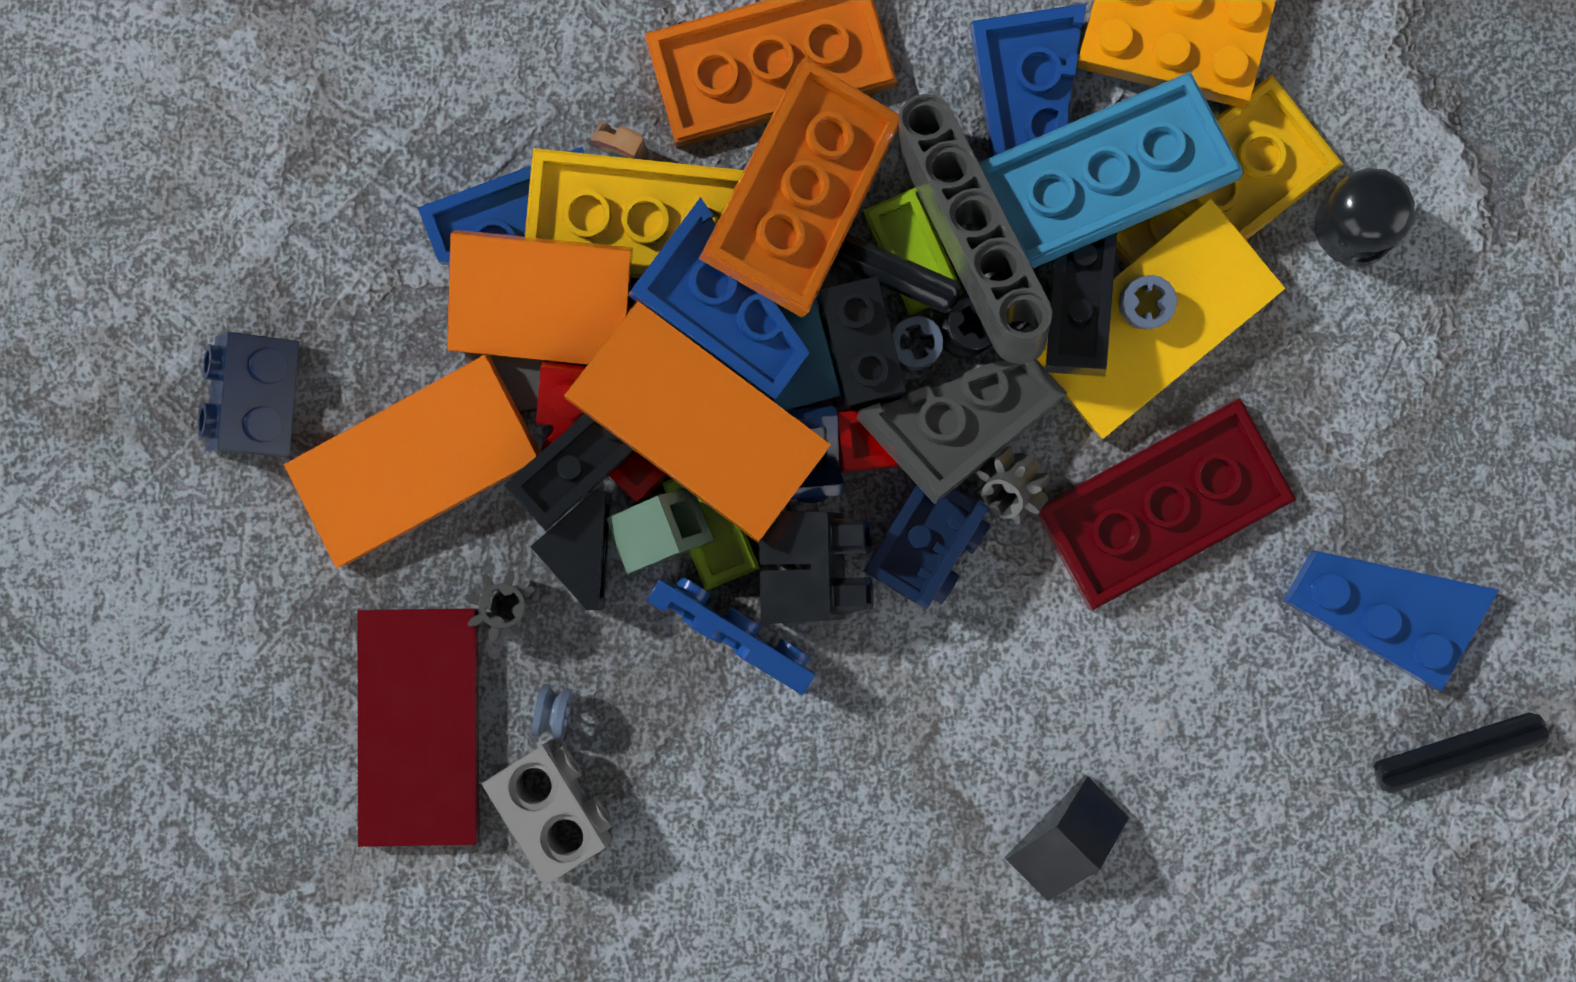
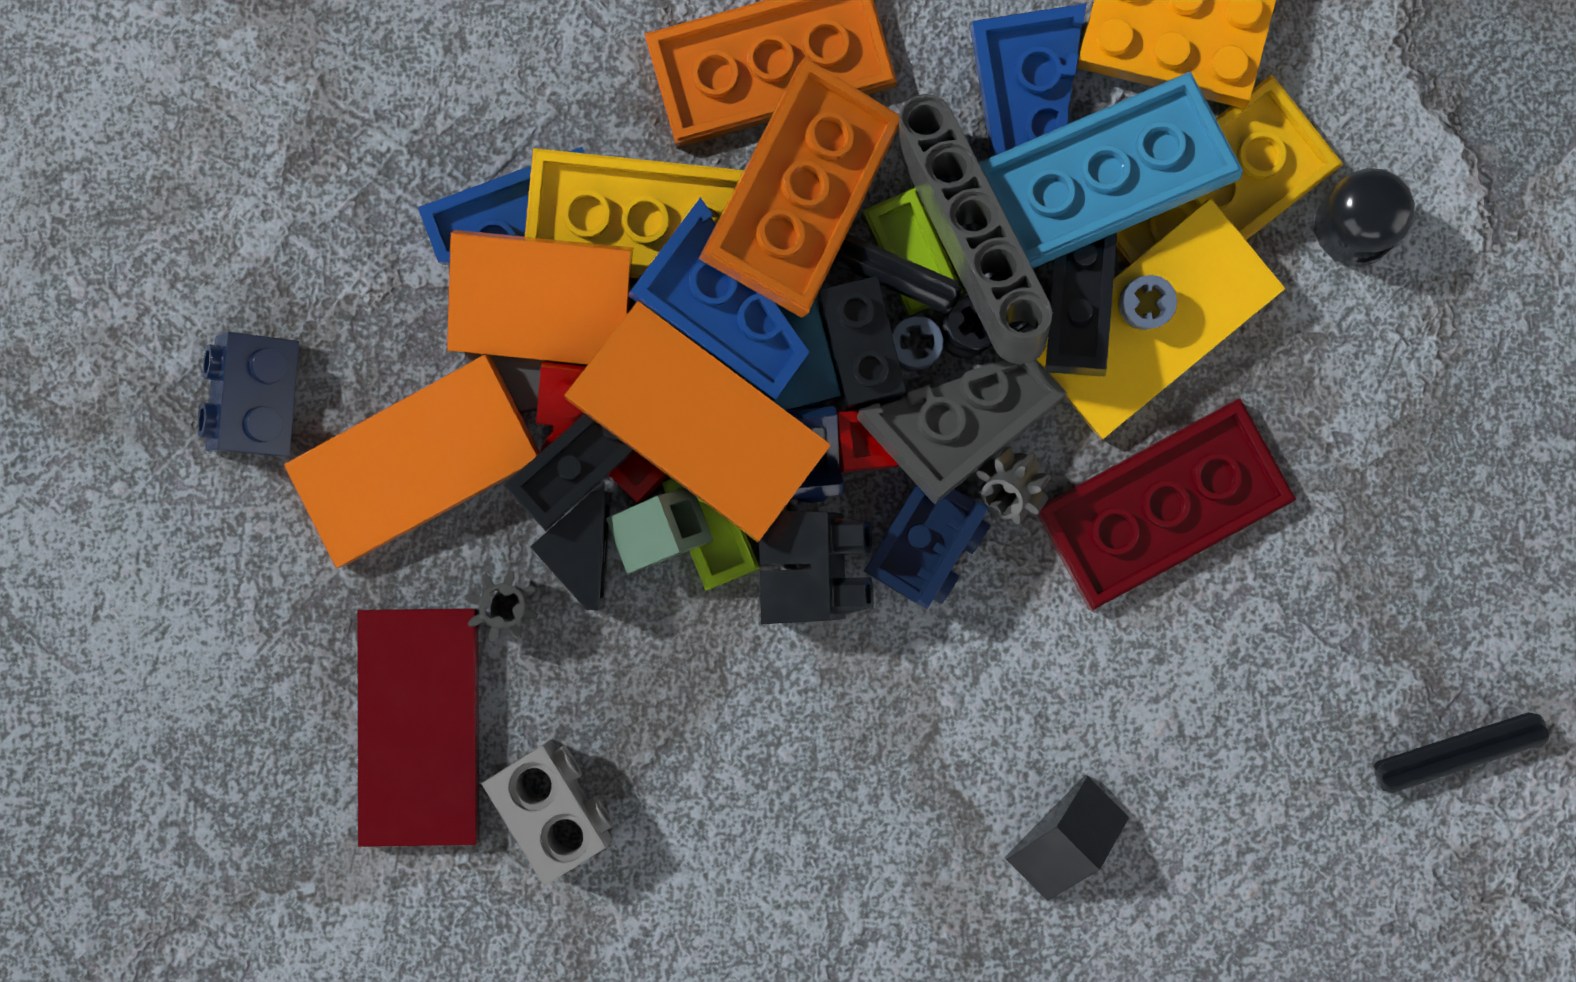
(552, 712): sand blue bush -> none
(619, 143): medium nougat tile -> none
(735, 629): blue wing -> none
(1393, 612): blue wing -> none

